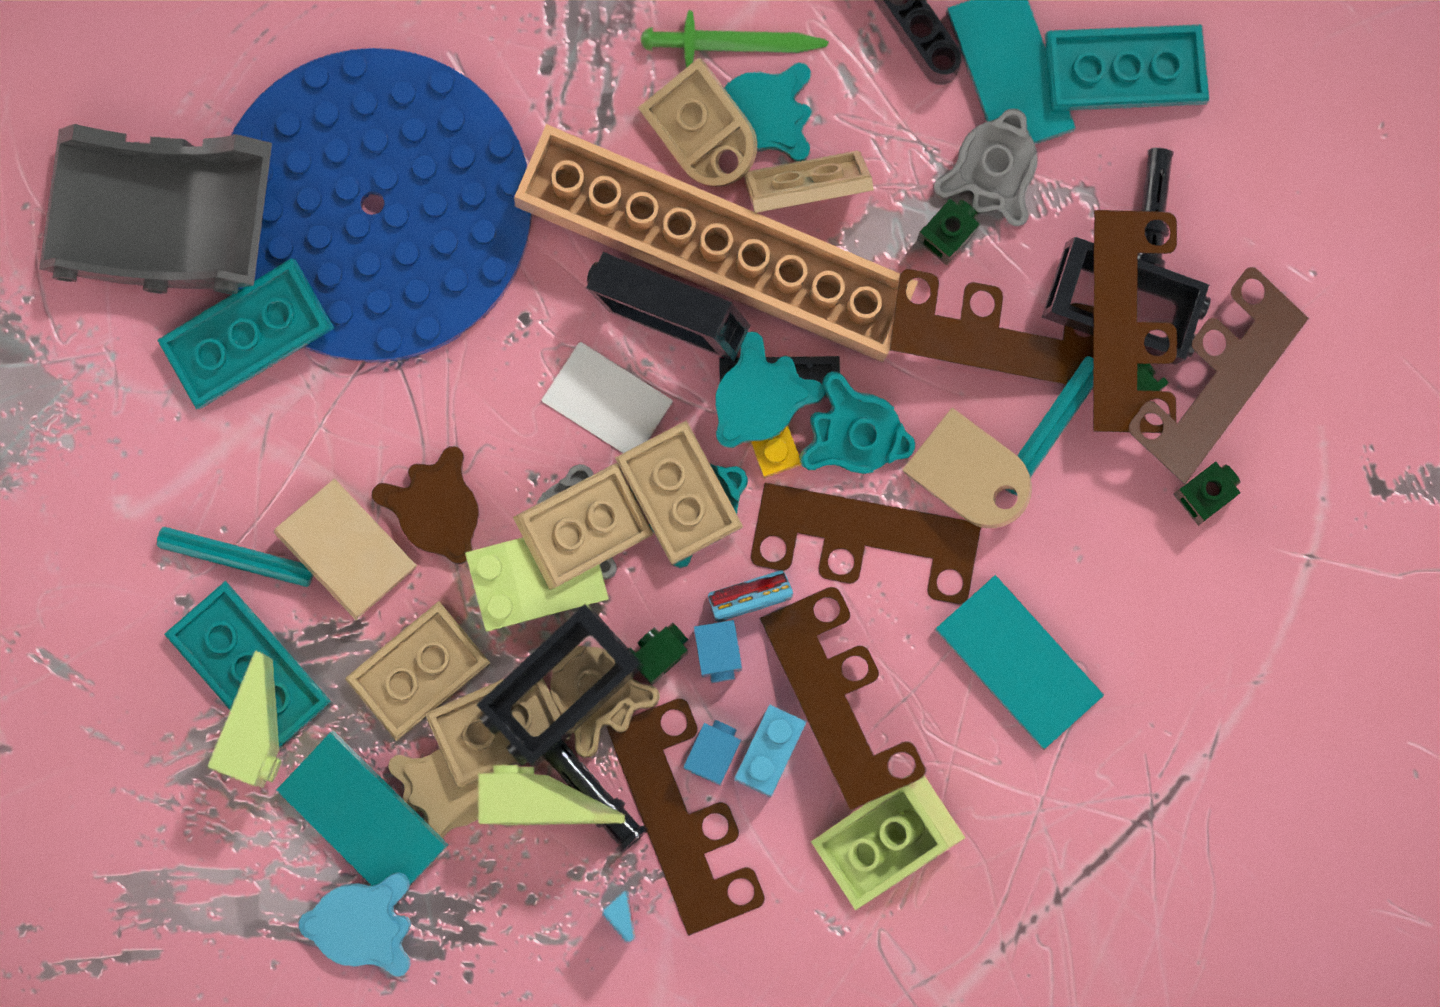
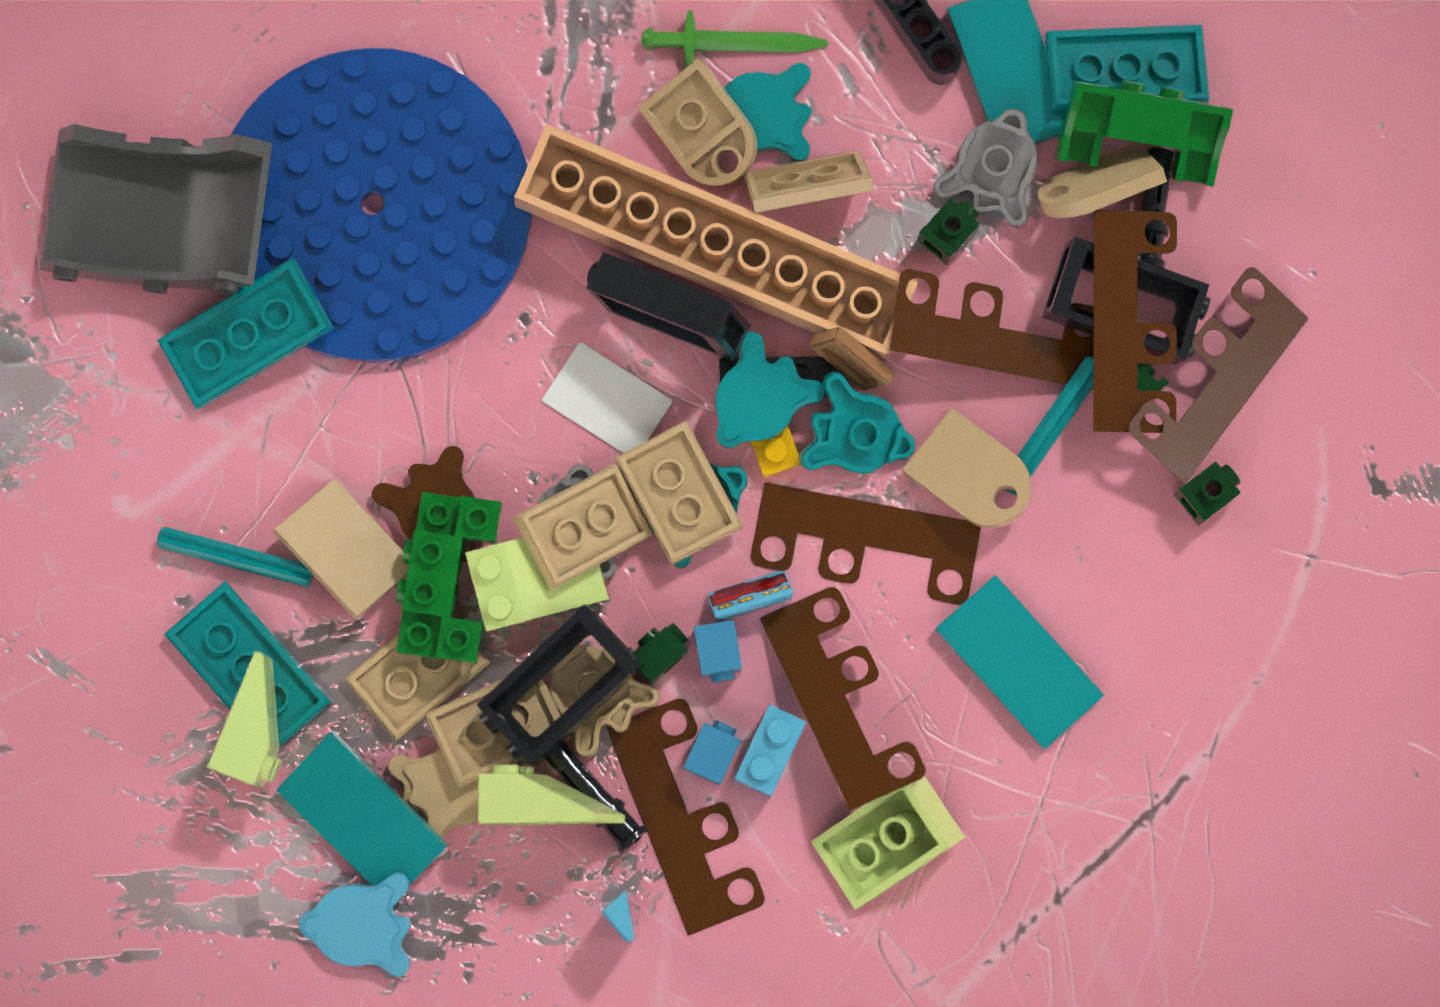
(434, 576): none -> green bracket
(851, 358): none -> medium nougat tile
(1093, 187): none -> tan tile
(1159, 119): none -> green bracket

